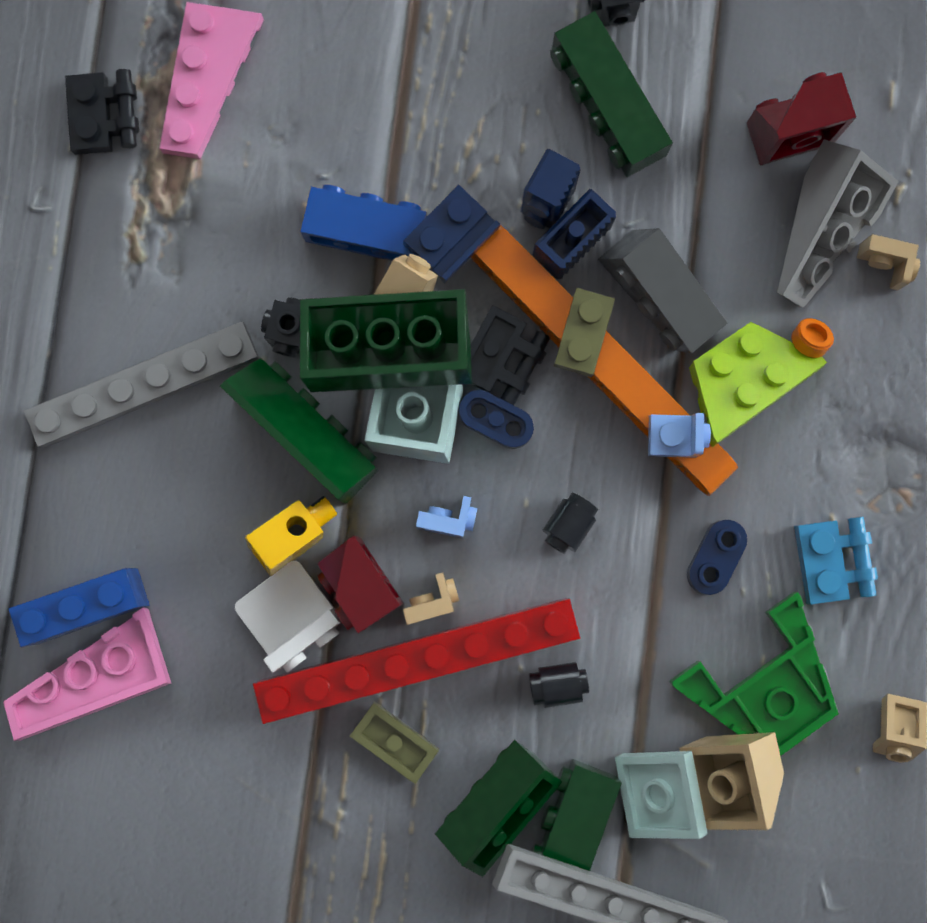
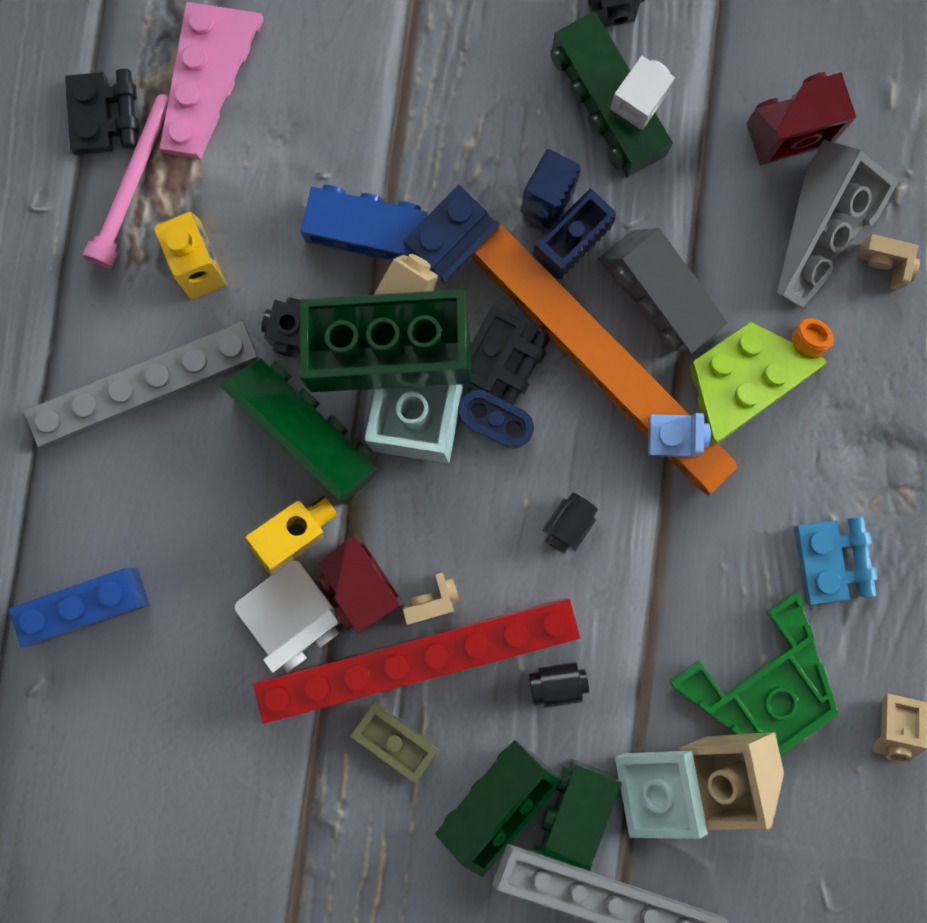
(102, 248): none -> bright pink piece
(104, 674): bright pink wing -> none
(190, 252): none -> yellow torso
(440, 521): light blue bracket -> none
(584, 332): olive plate -> none
(642, 92): none -> white brick
(717, 556): dark blue plate -> none

